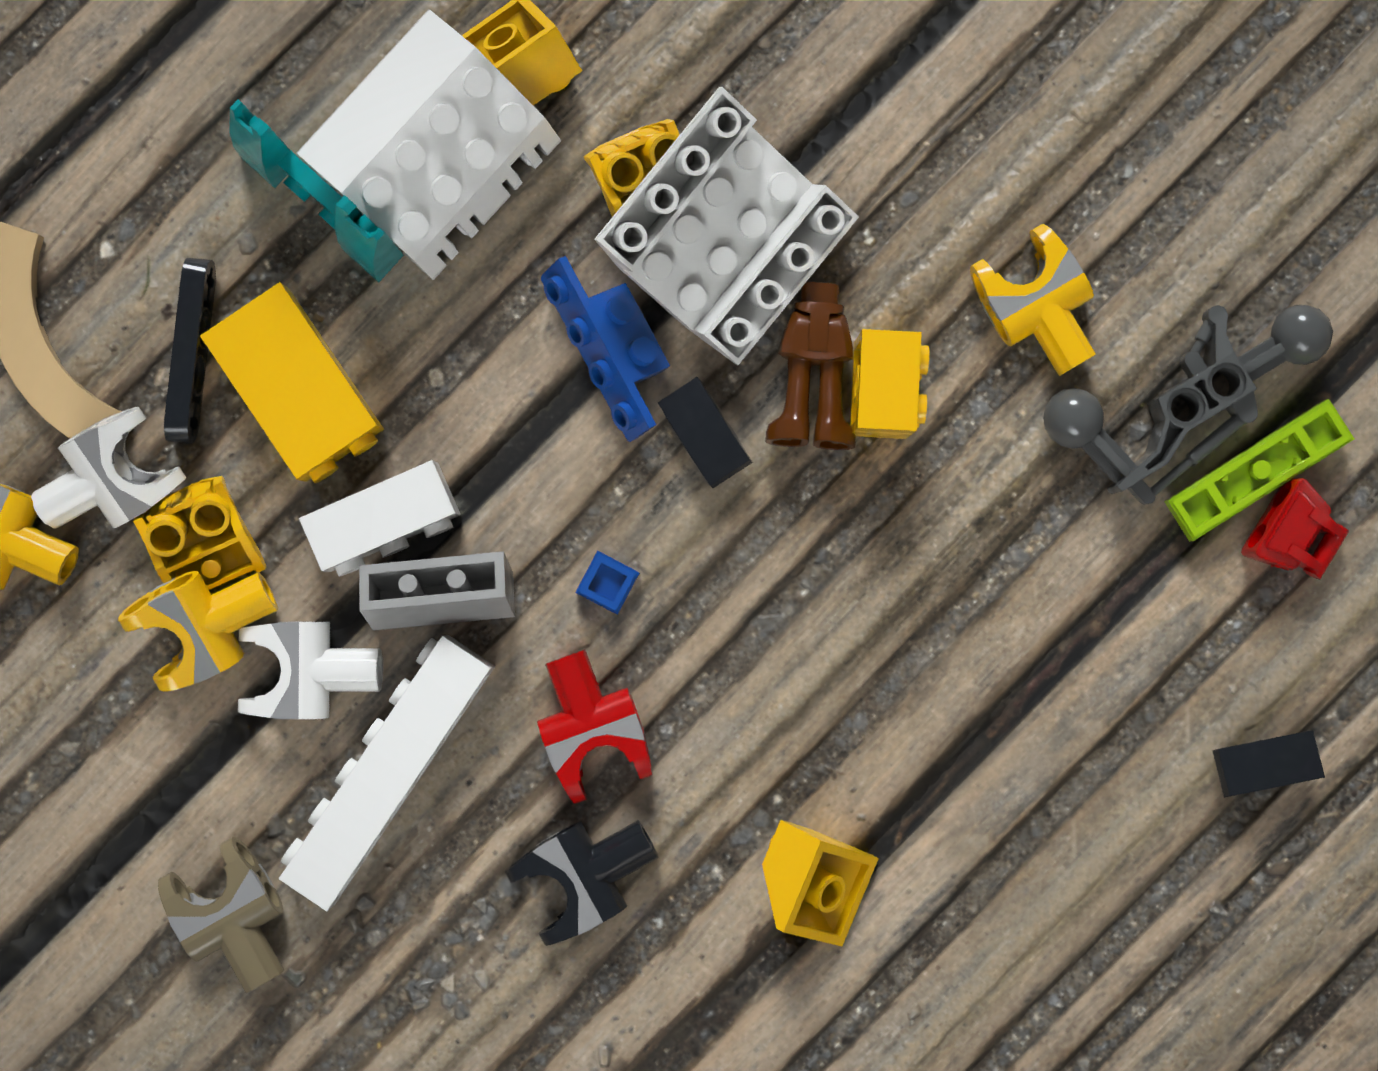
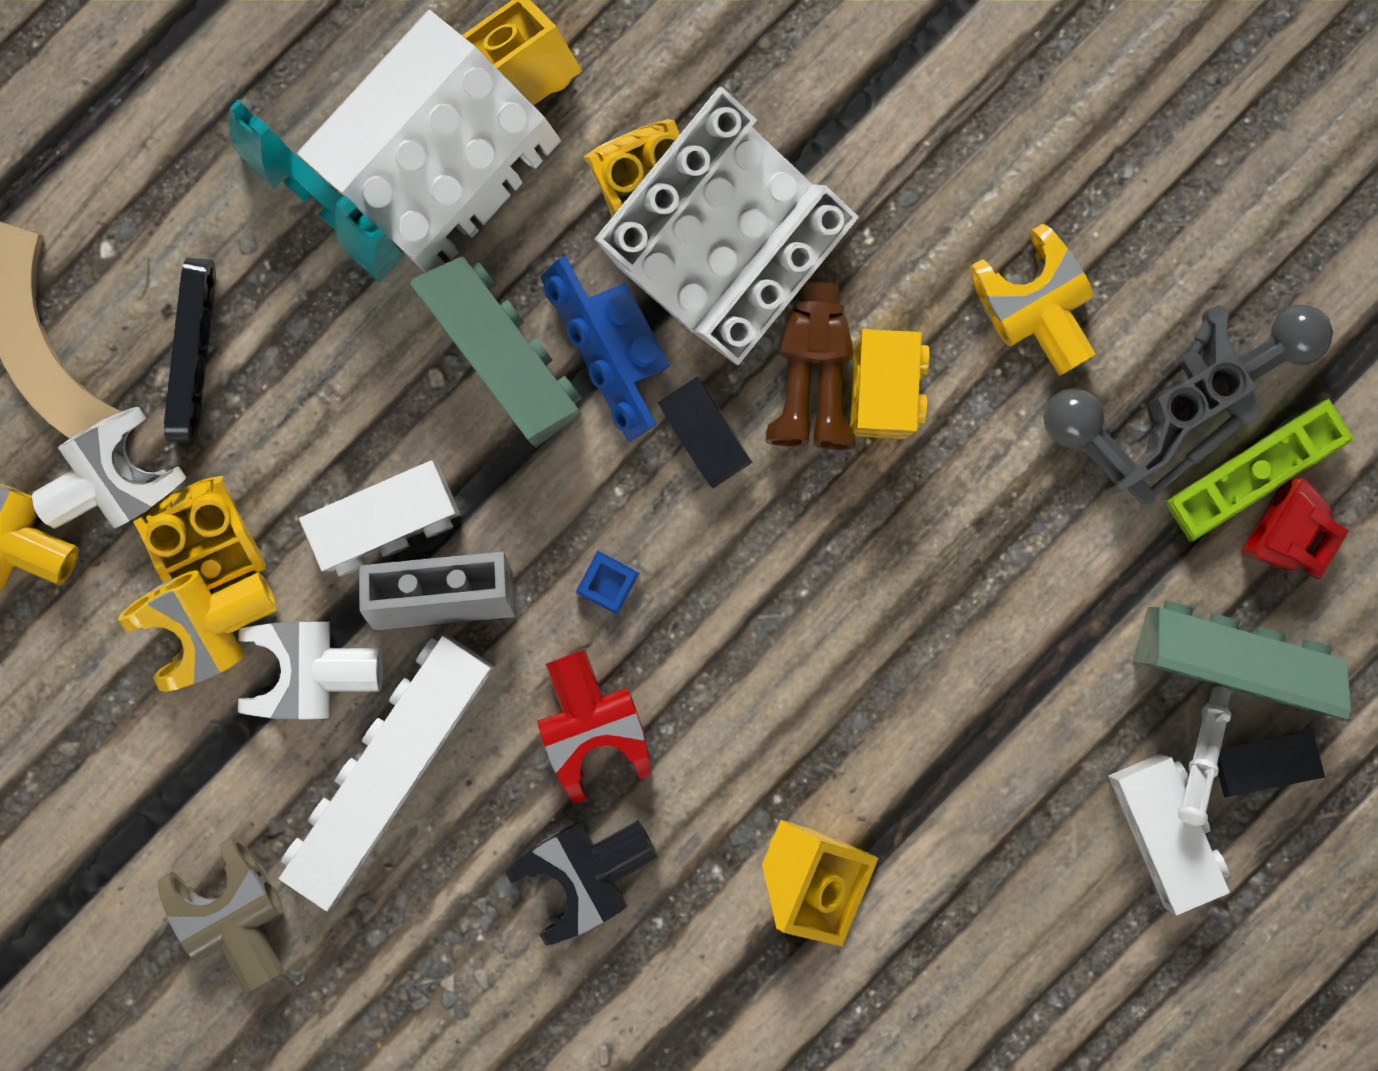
(293, 384): yellow brick -> none
(497, 349): none -> sand green slope
(1173, 851): none -> white brick
(1204, 763): none -> white piece
(1244, 661): none -> sand green slope

